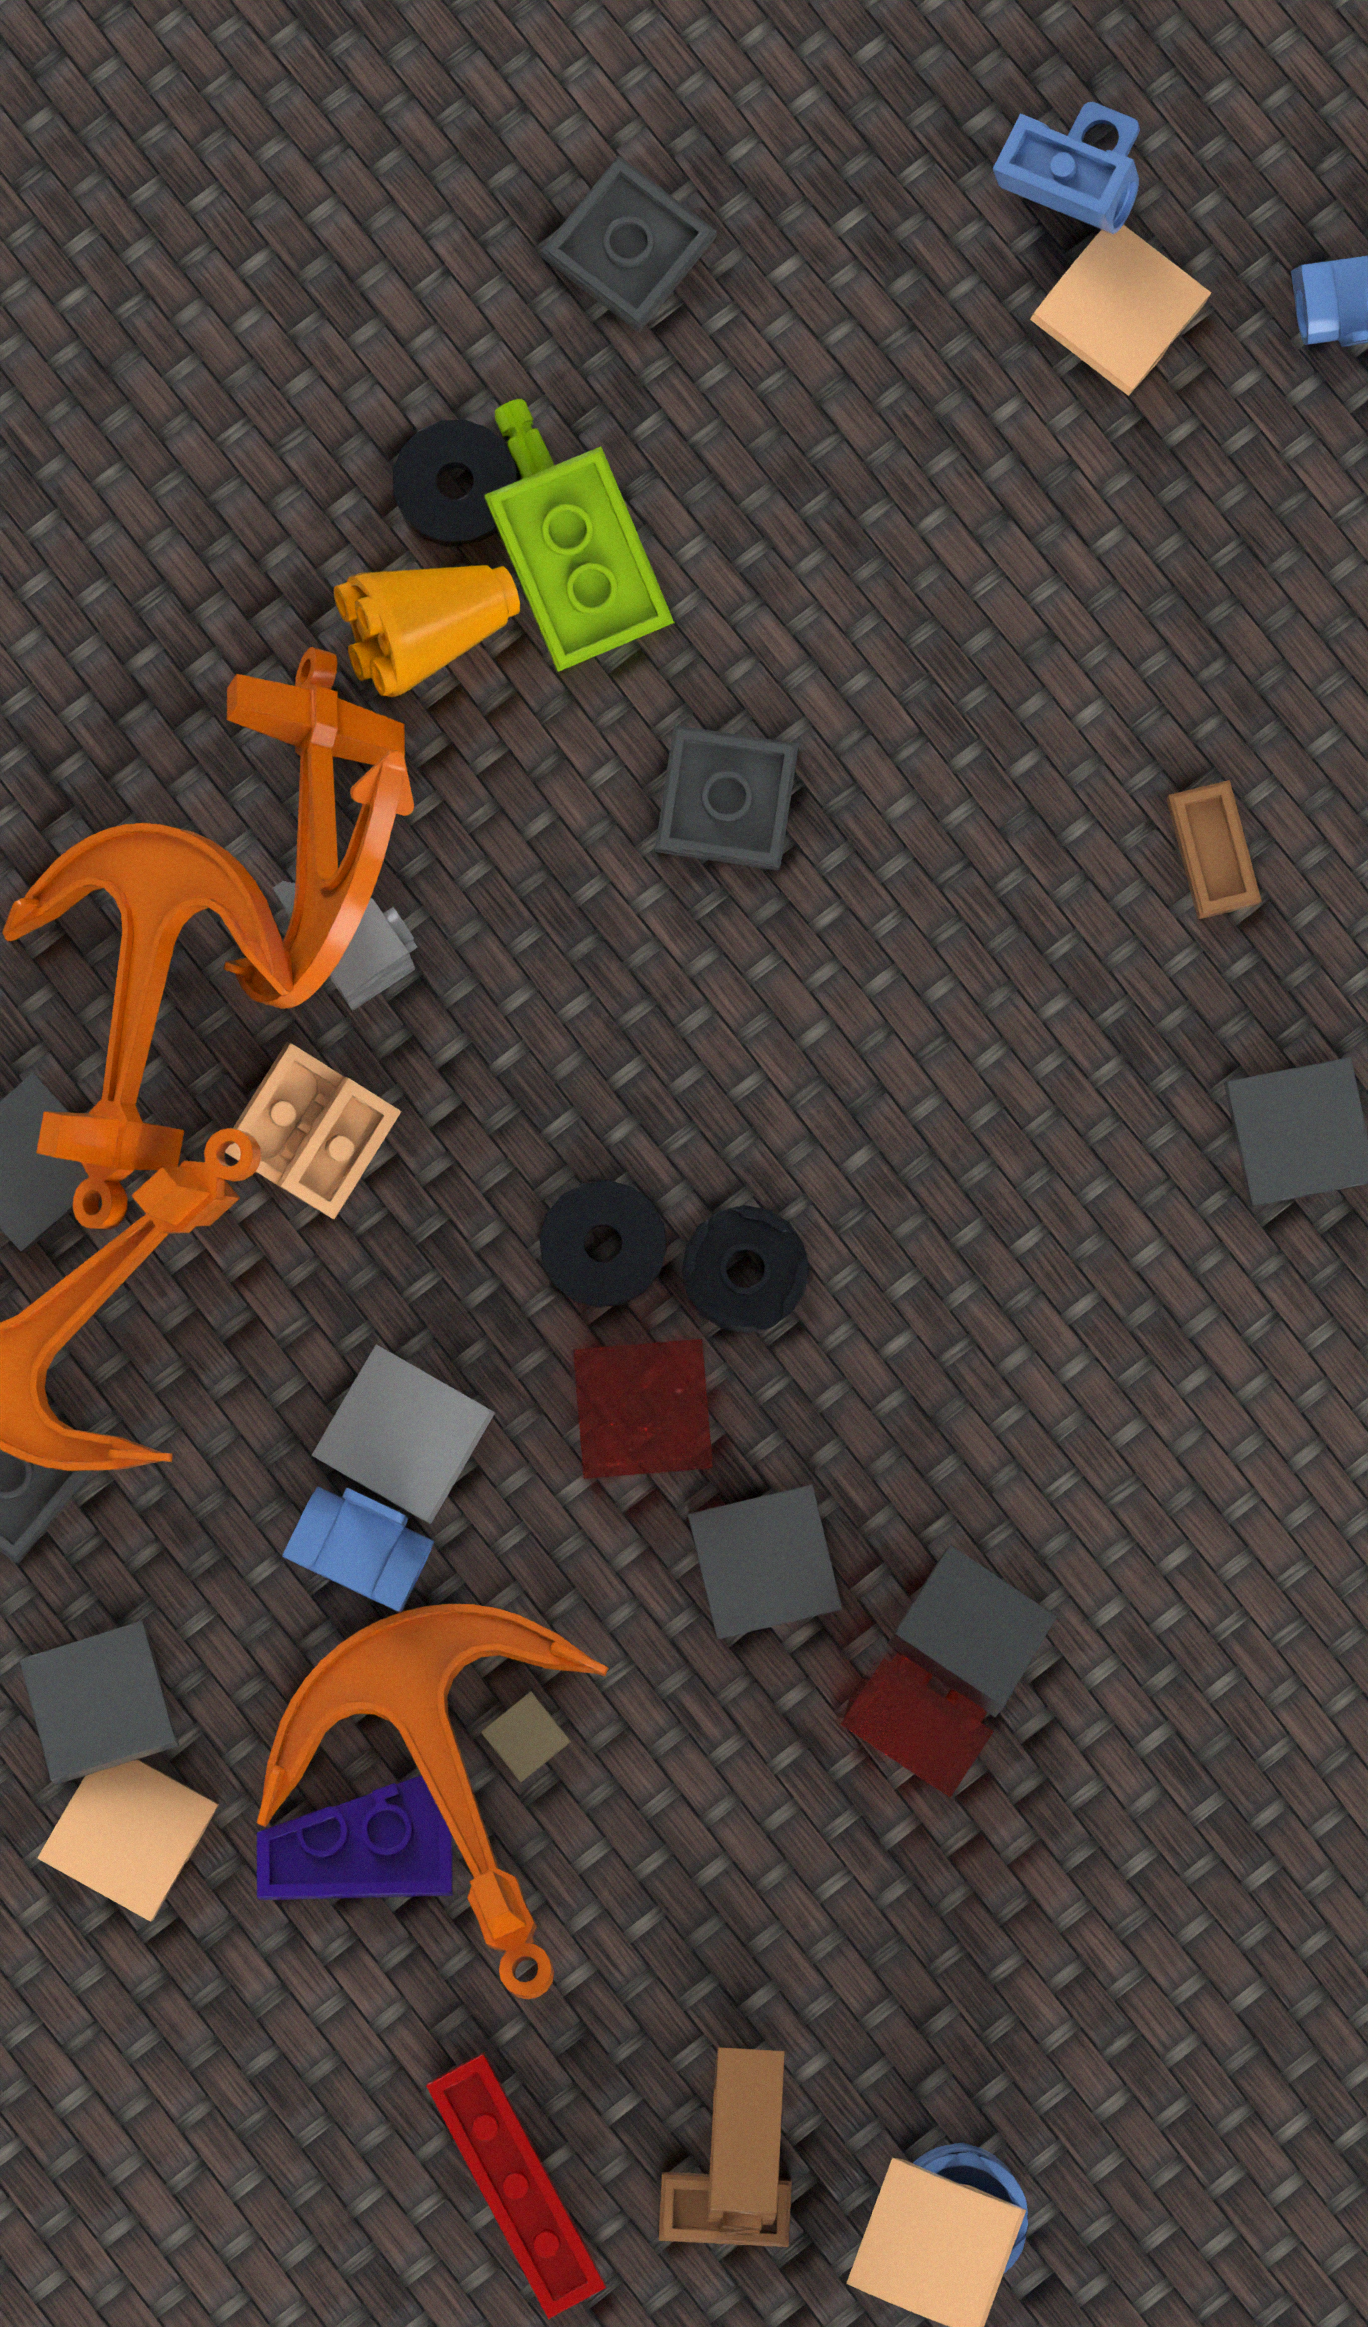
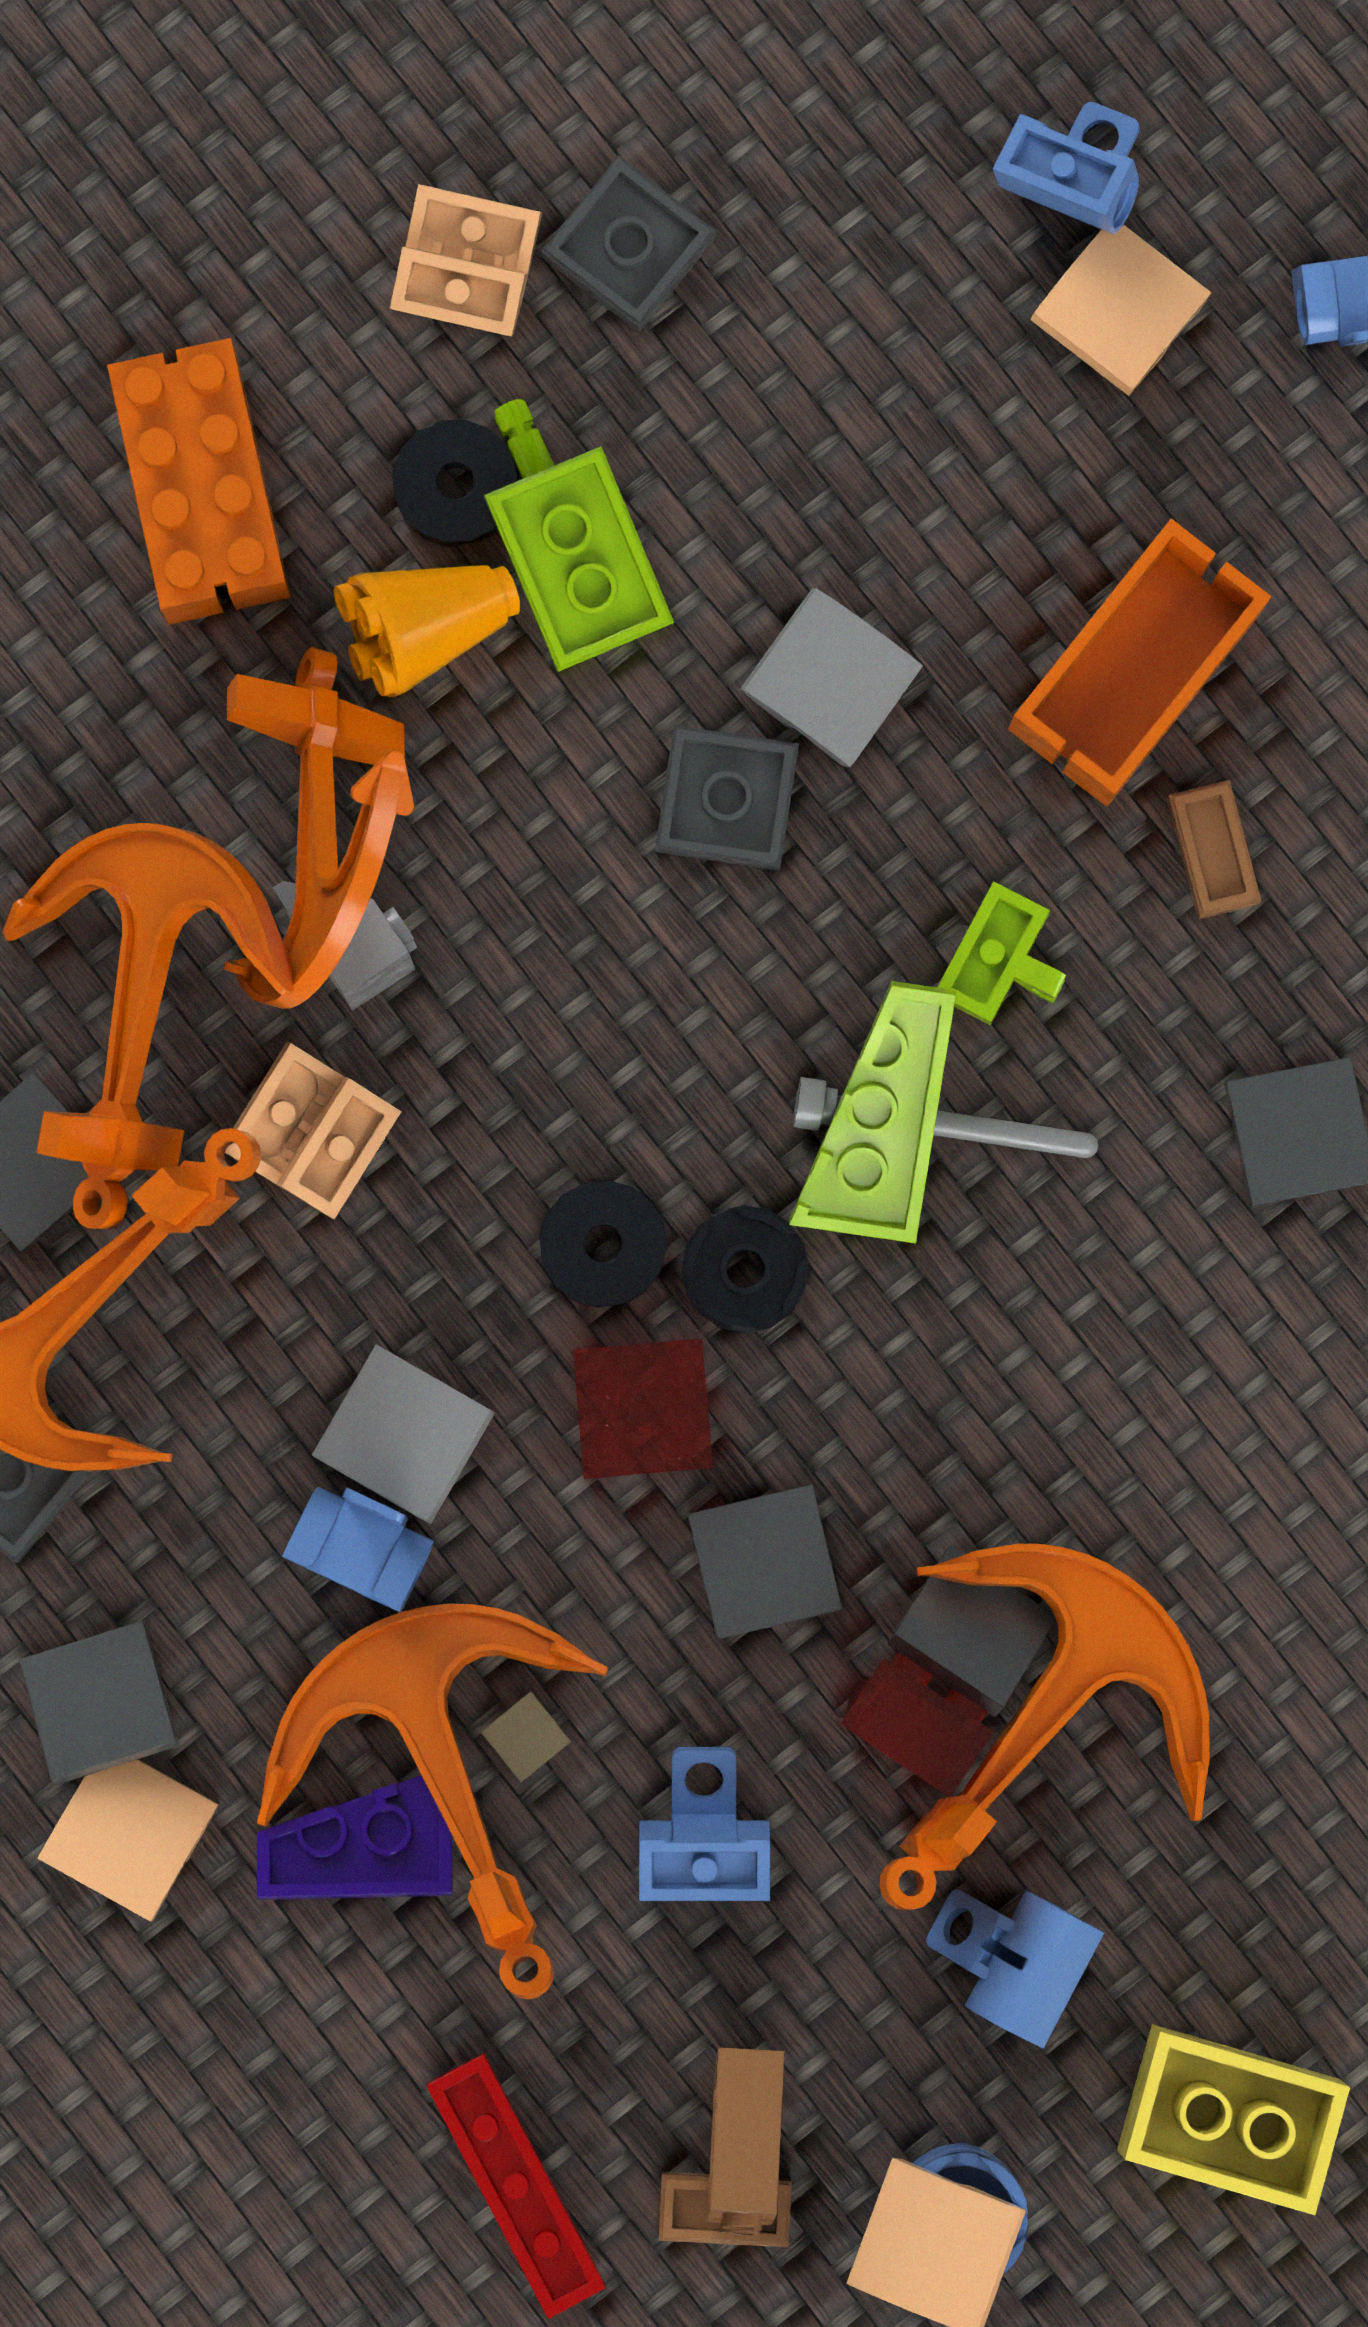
(198, 481): none -> orange piece
(466, 260): none -> light nougat slope
(704, 1847): none -> medium blue piece
(817, 1105): none -> light grey piece
(831, 677): none -> light grey slope
(882, 1133): none -> lime wing
(997, 955): none -> lime plate
(1022, 1962): none -> medium blue piece
(1105, 1635): none -> orange piece
(1138, 663): none -> orange piece
(1233, 2119): none -> light yellow brick

